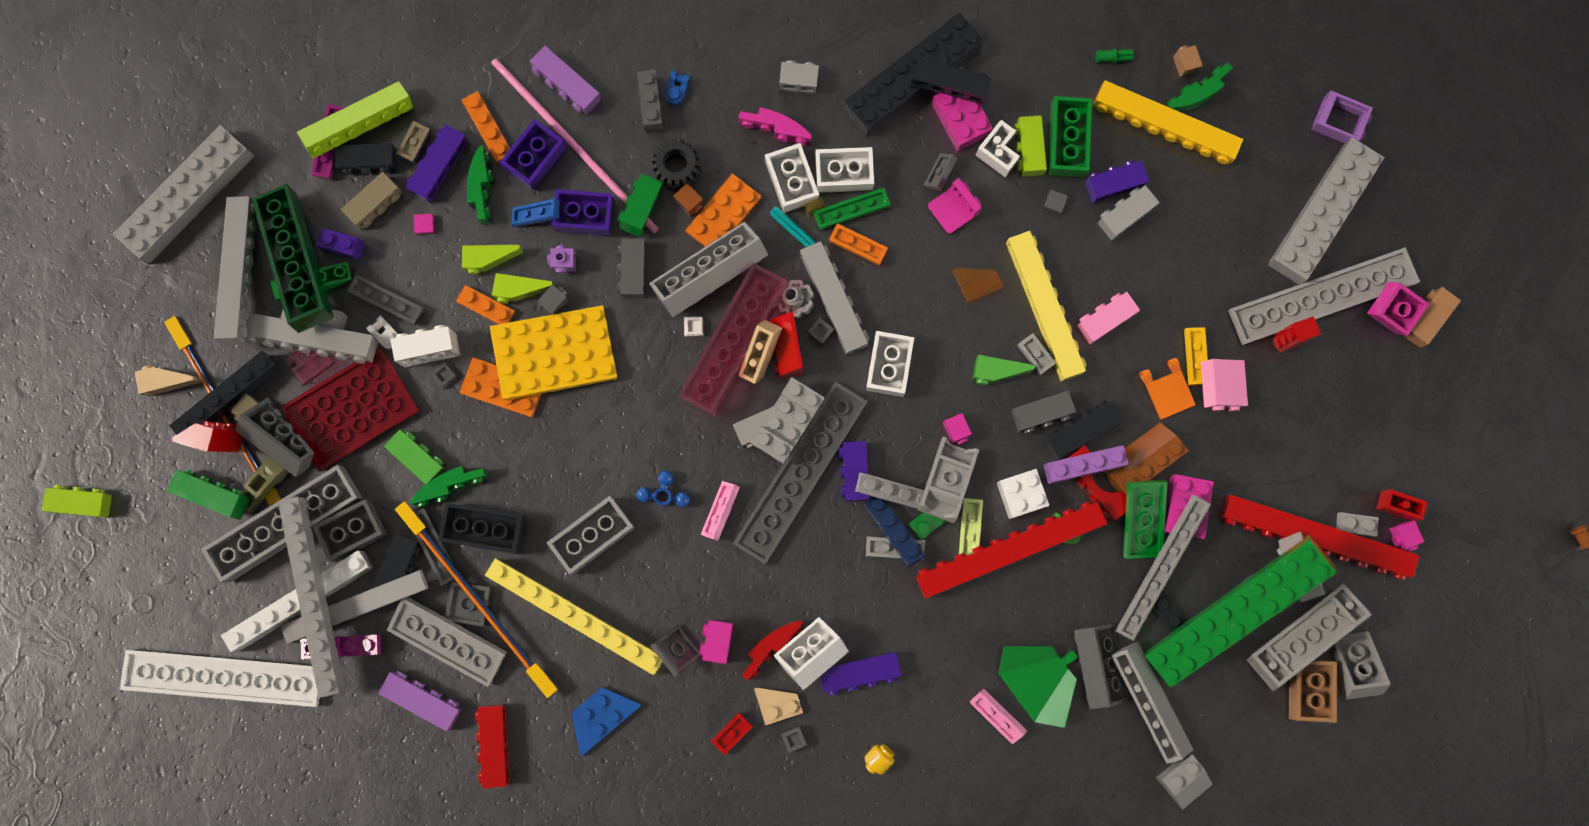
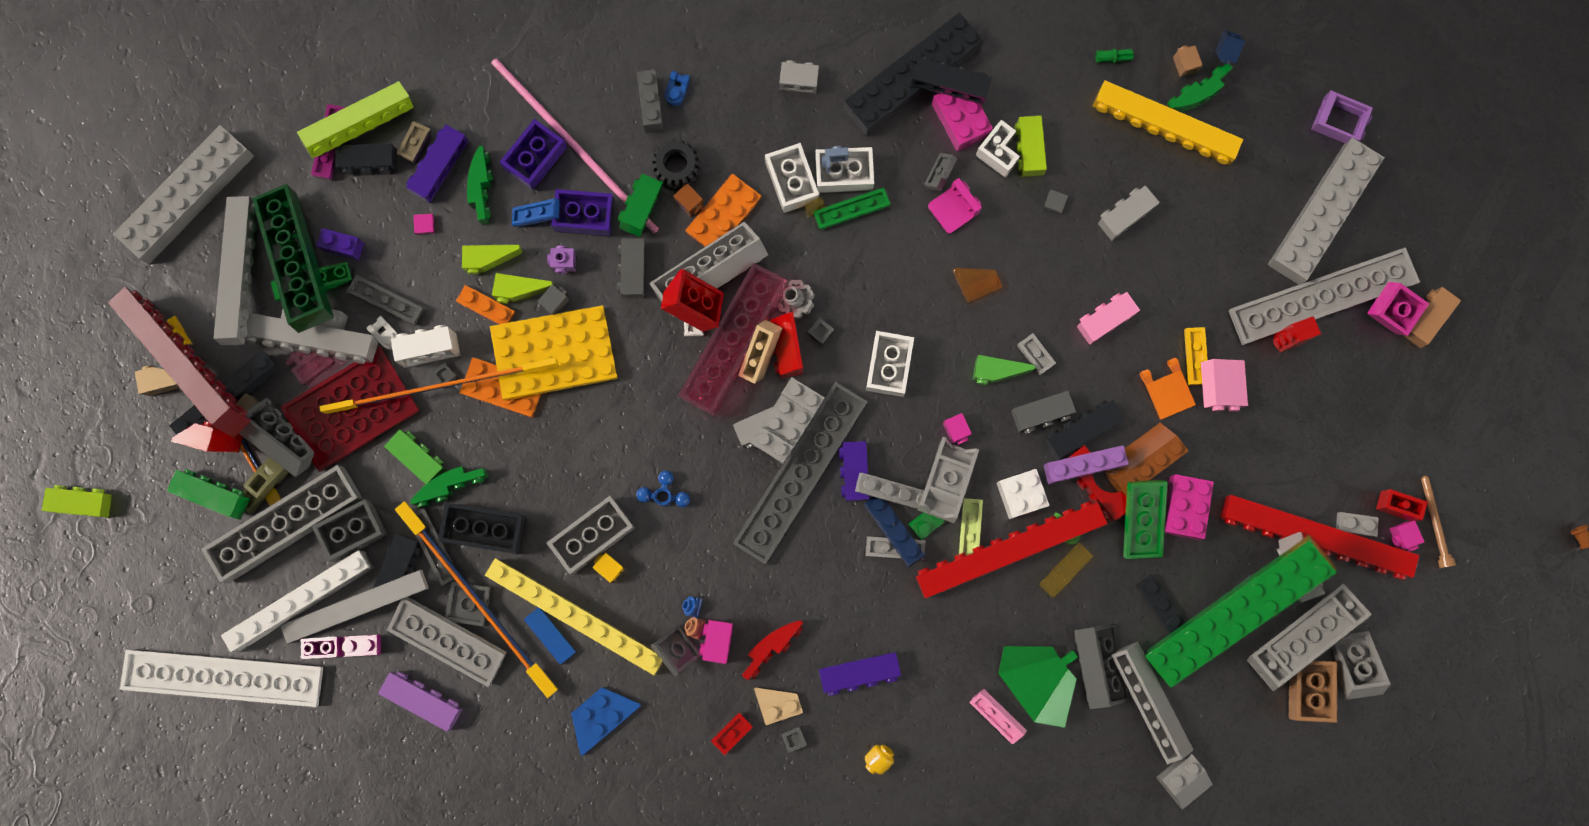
(180, 362): none -> brick
(311, 596): light grey brick -> none
(350, 404): none -> piece
(371, 201): dark tan brick -> none
(486, 126): orange plate -> none
(493, 746): red brick -> none
(550, 635): none -> blue tile
(565, 80): medium lavender brick -> none
(608, 567): none -> yellow brick
(692, 606): none -> blue plate
(693, 301): none -> red slope
(694, 627): none -> nougat plate
(720, 510): bright pink plate -> none
(783, 127): dark pink slope -> none
(792, 227): teal axle -> none
(811, 653): white brick -> none
(834, 298): light grey brick -> none
(836, 154): none -> sand blue bracket
(858, 244): orange plate -> none
(1046, 306): light yellow brick -> none
(1065, 570): none -> clear yellow tile
(1069, 137): green brick -> none
(1116, 181): dark purple brick -> none
(1163, 567): light grey tile -> none
(1229, 47): none -> dark blue brick
(1445, 559): none -> medium nougat piece

